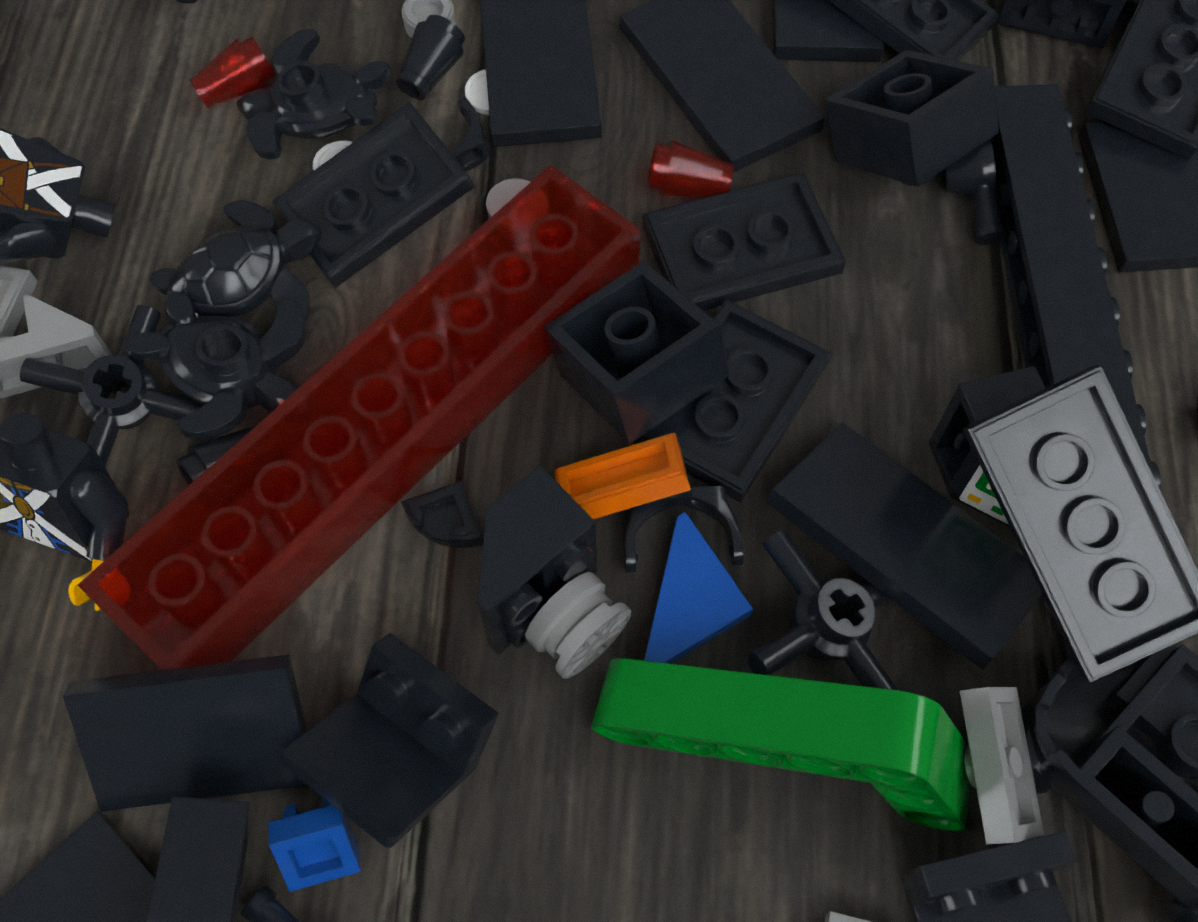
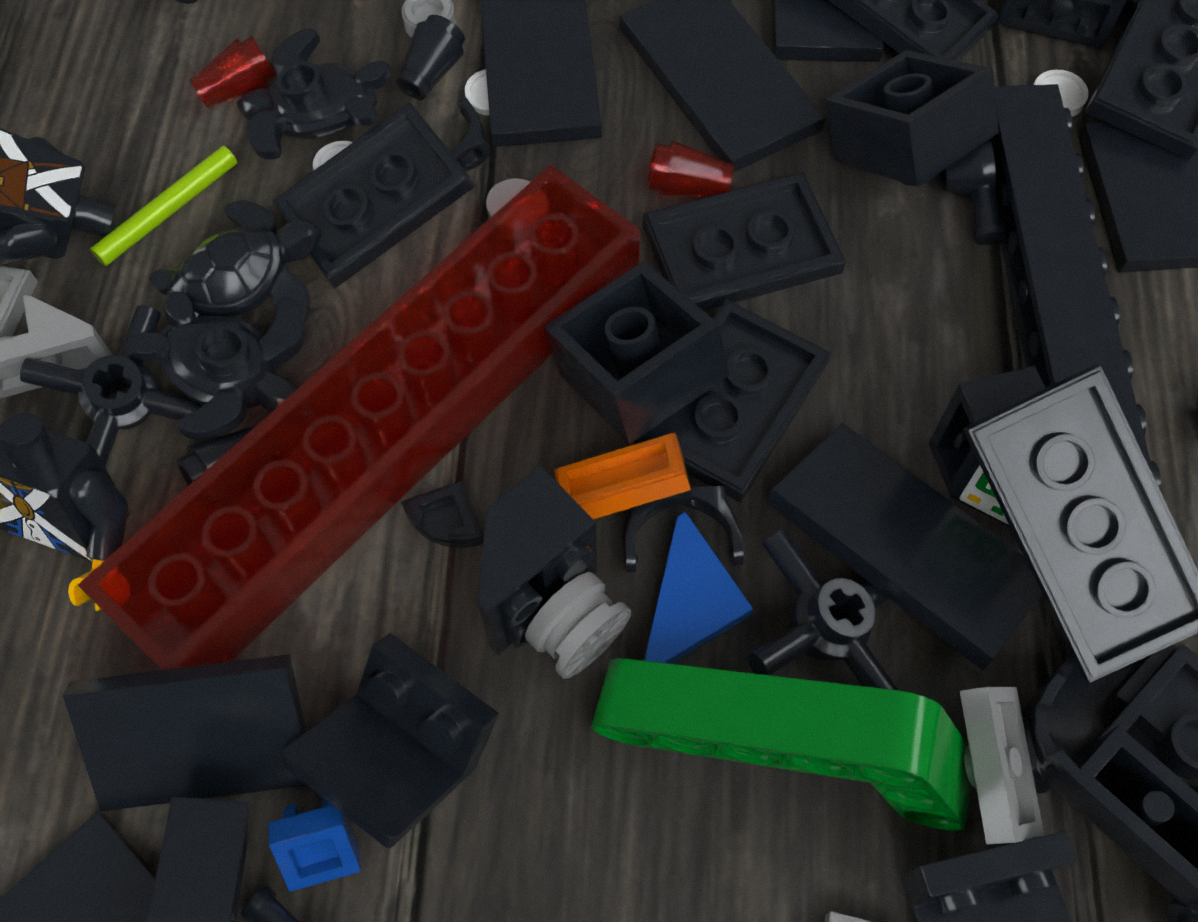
(163, 206): none -> lime bar
(1071, 87): none -> white piece

